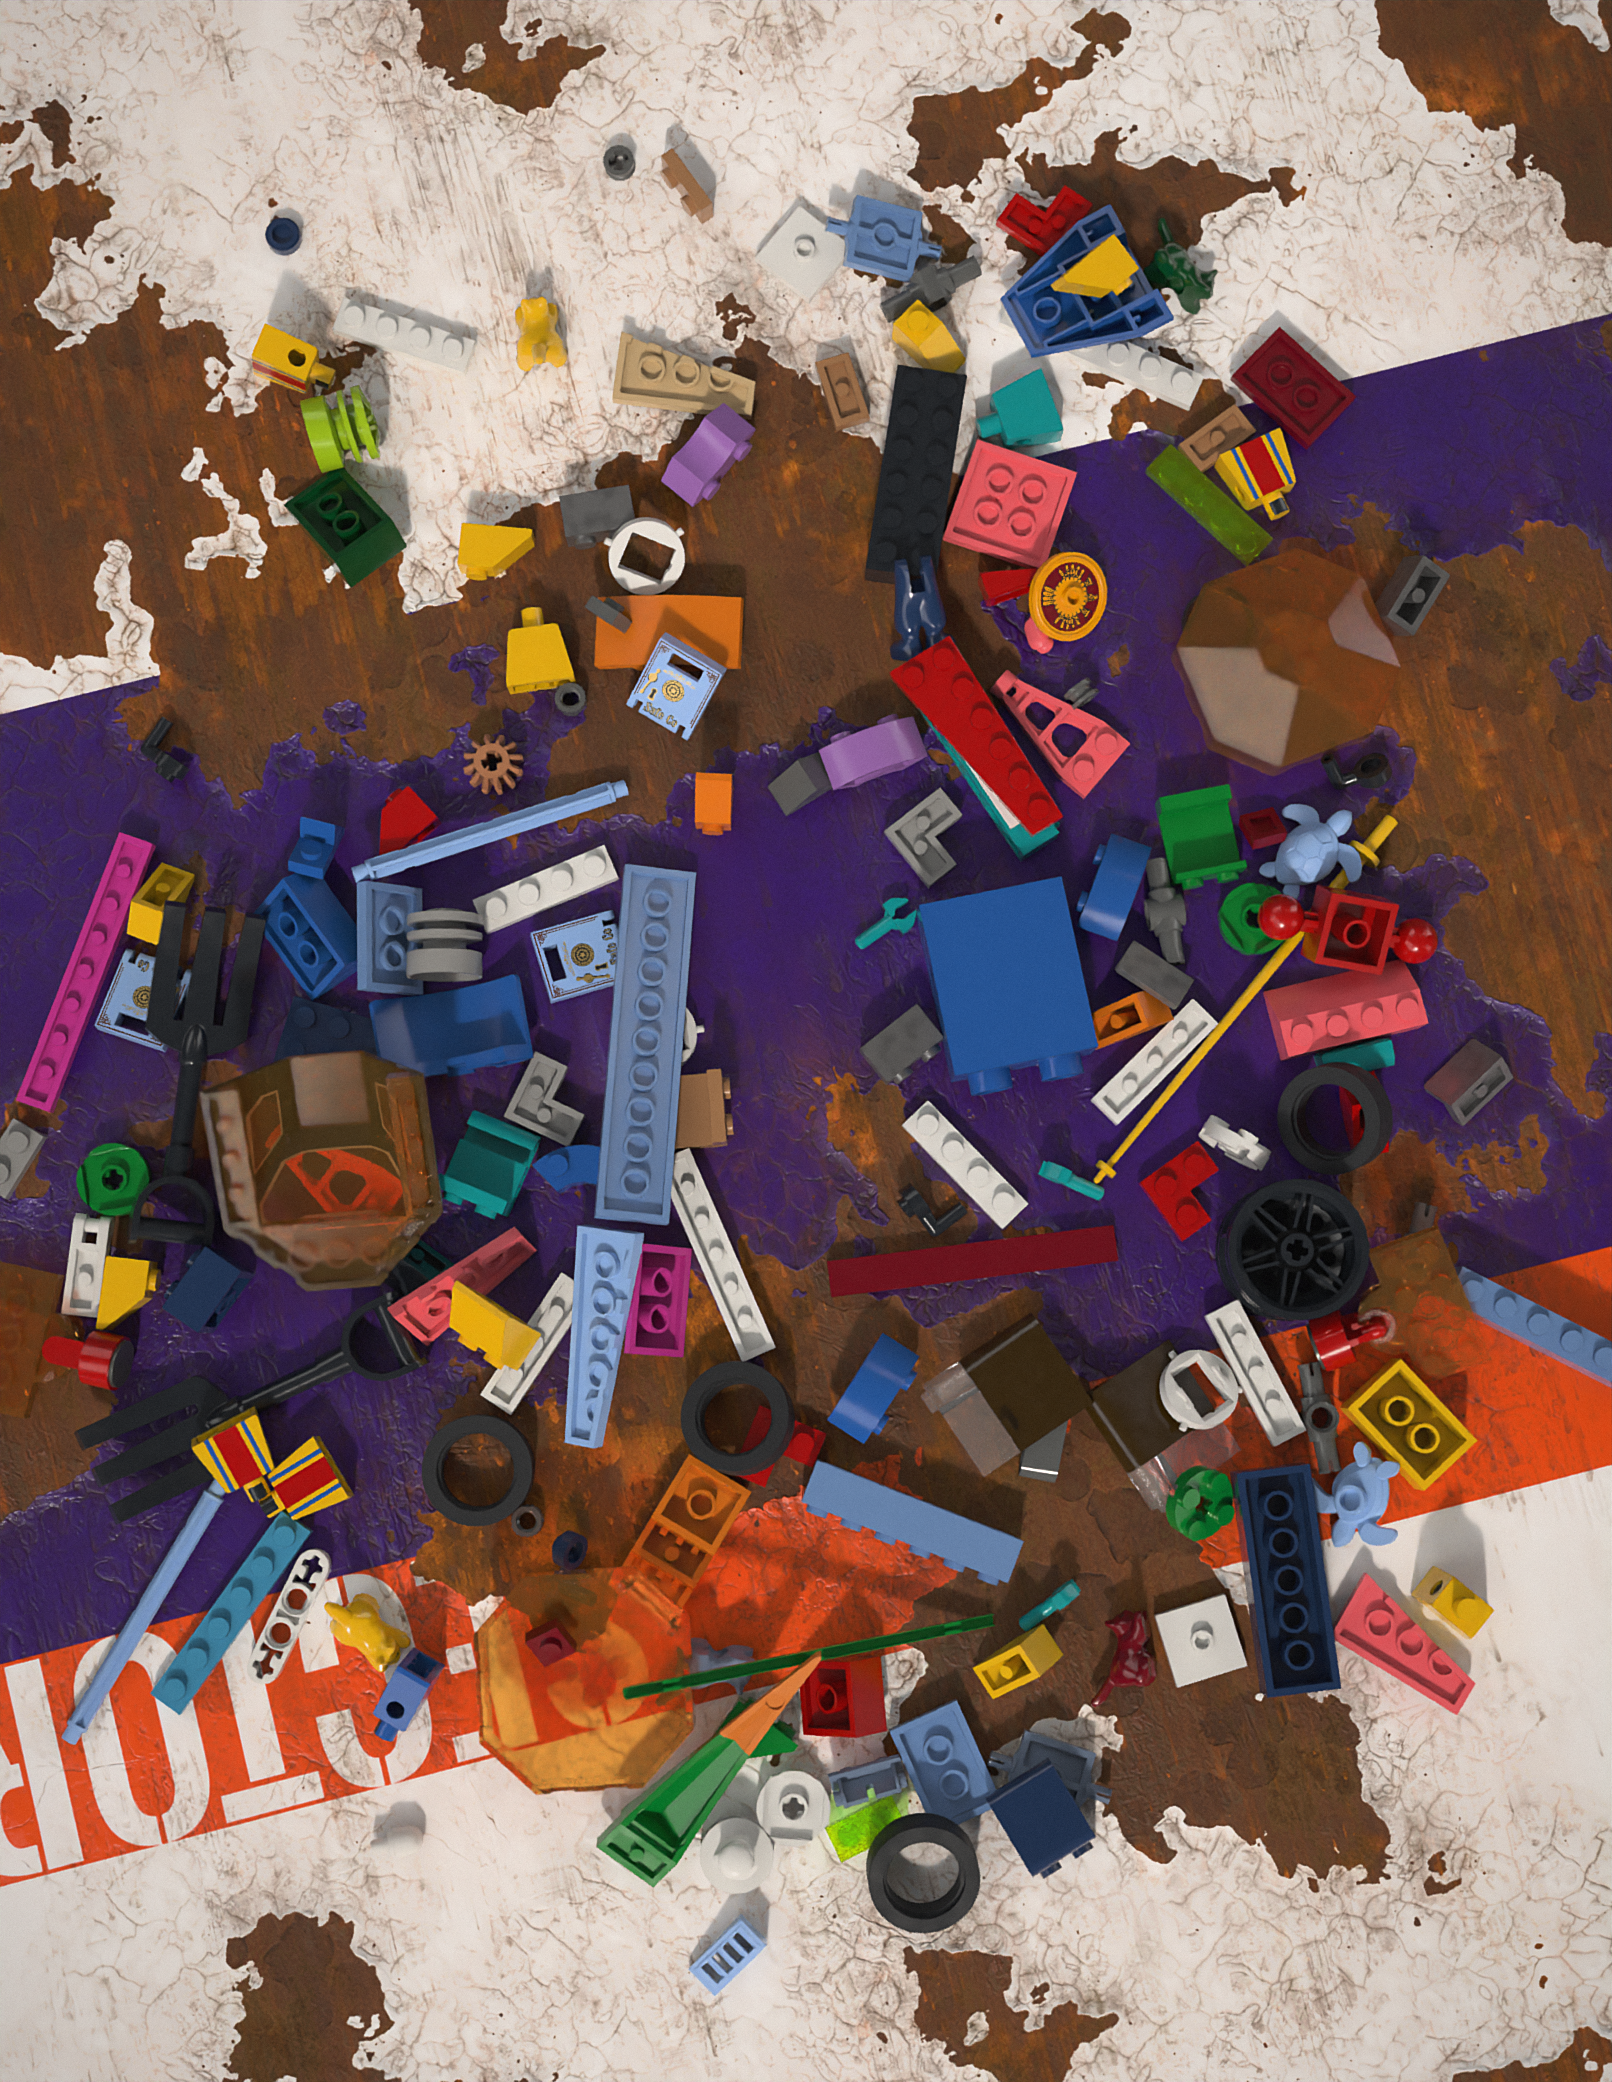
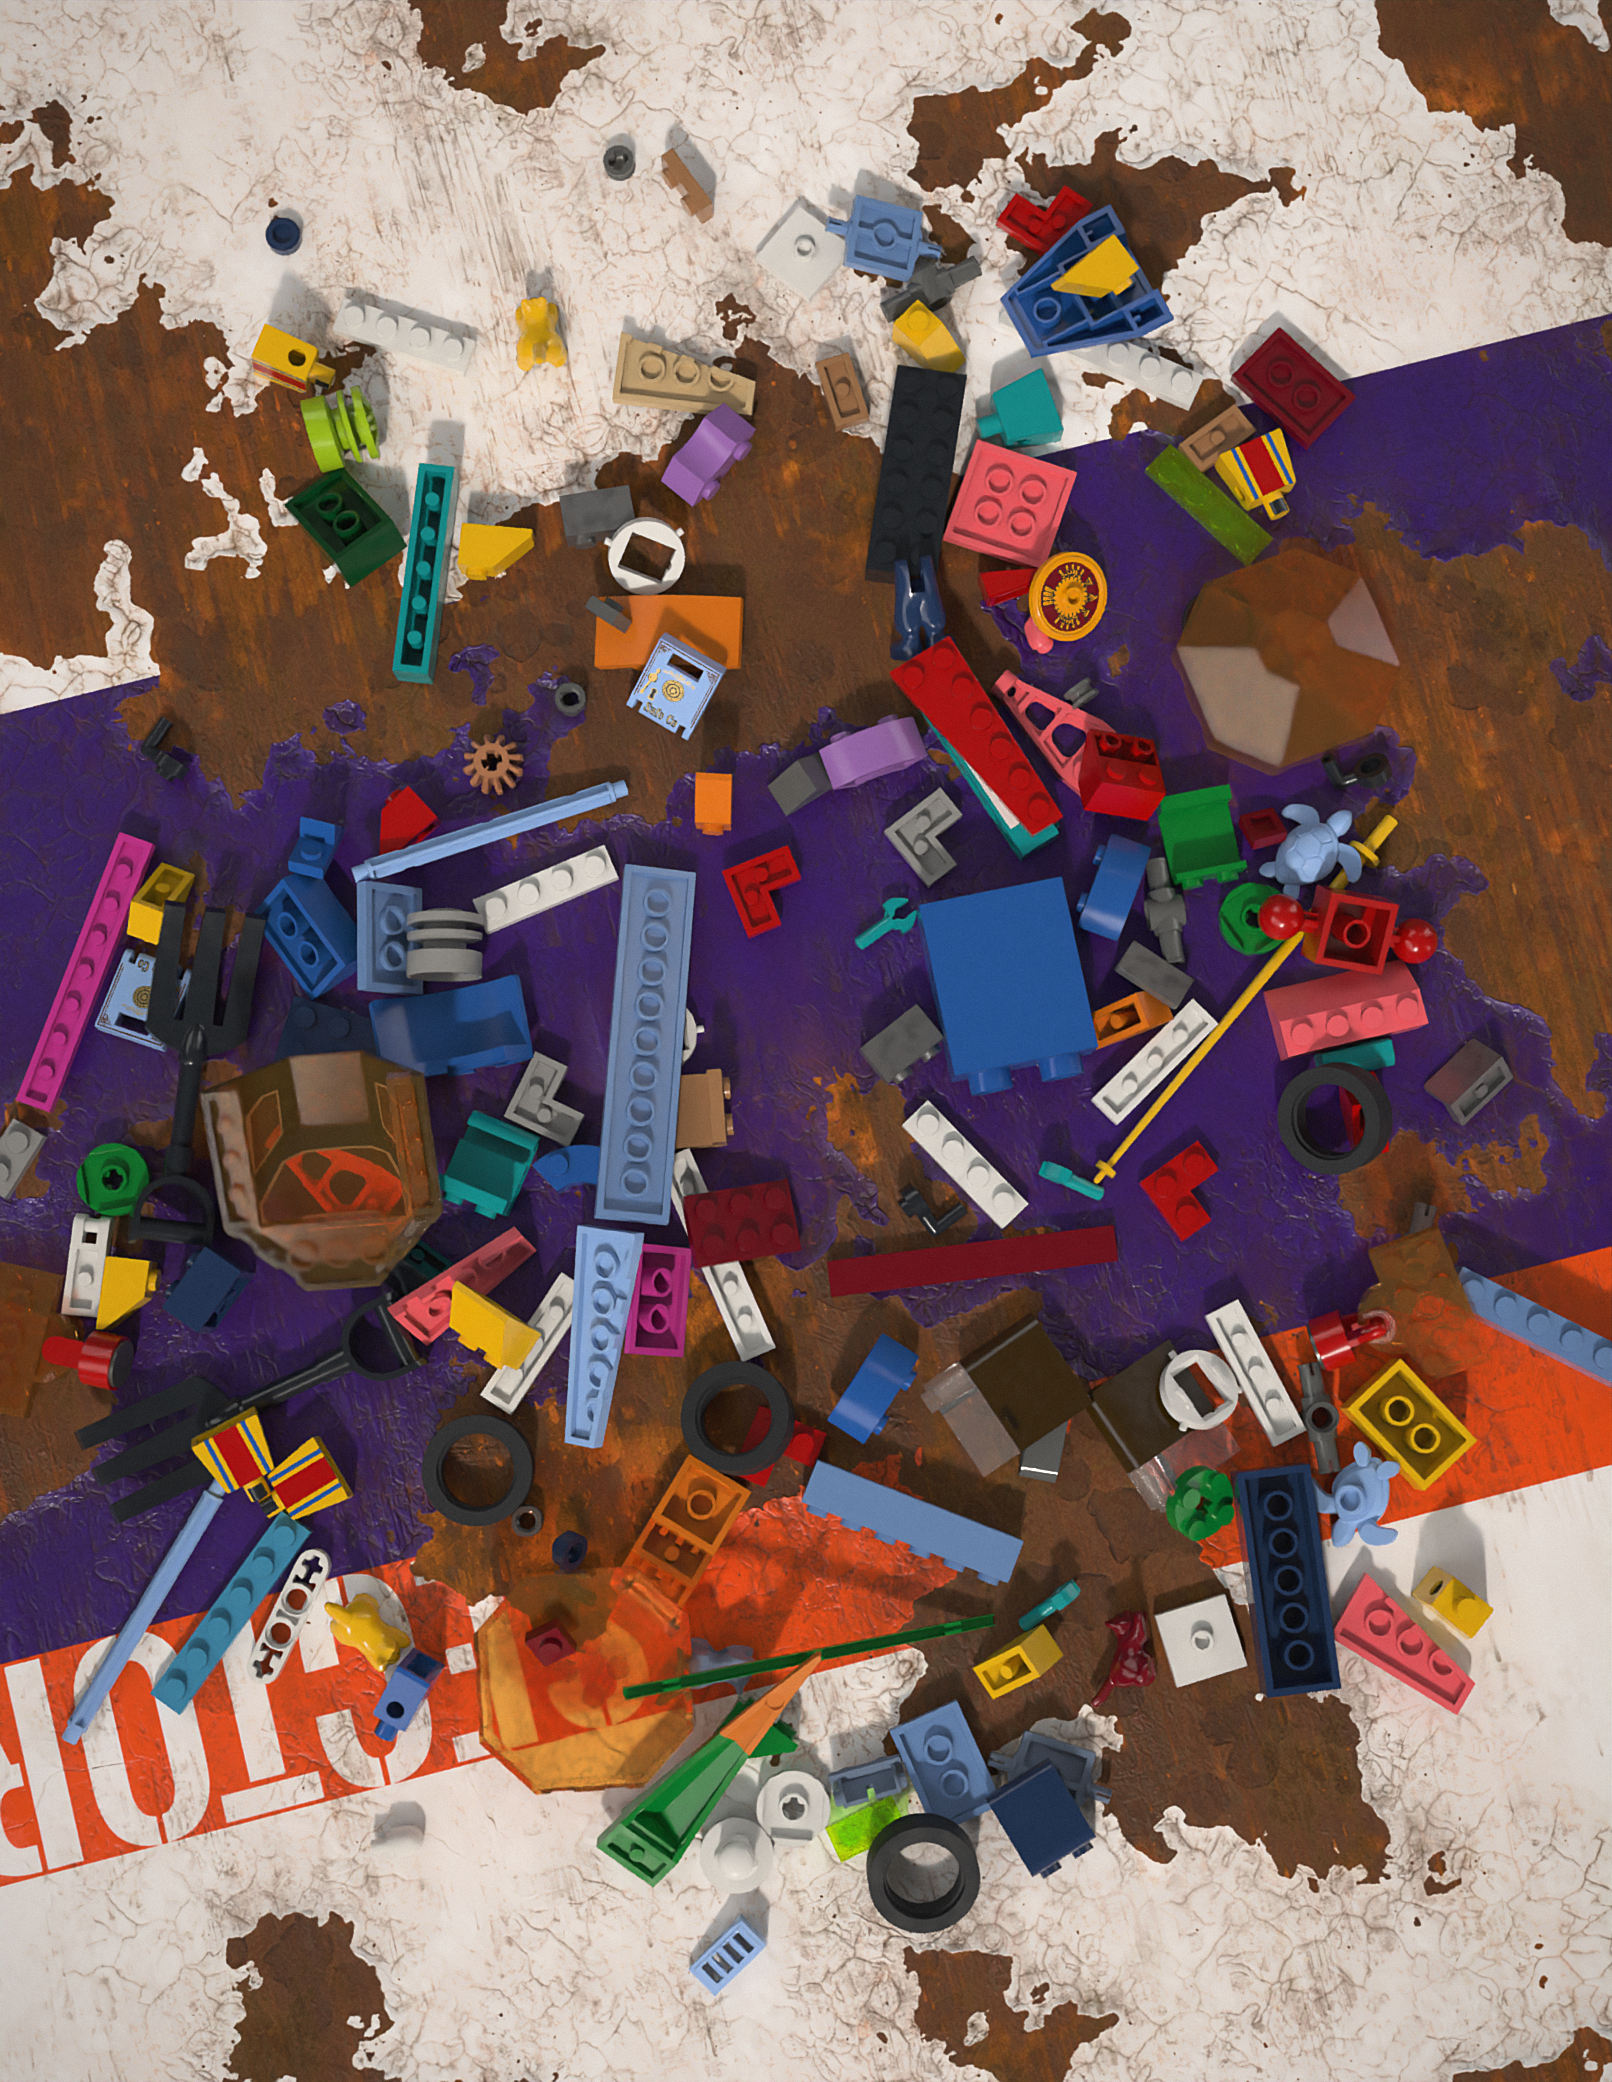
(426, 573): none -> teal brick
(536, 655): yellow torso -> none
(585, 953): light blue container -> none
(740, 1224): none -> dark red plate
(751, 884): none -> red plate
(844, 1698): red slope -> none
(1120, 775): none -> red slope
(1175, 270): dark green animal -> none
(1238, 1146): white plate -> none
(1341, 1235): black wheel -> none
(1410, 595): flat silver brick -> none

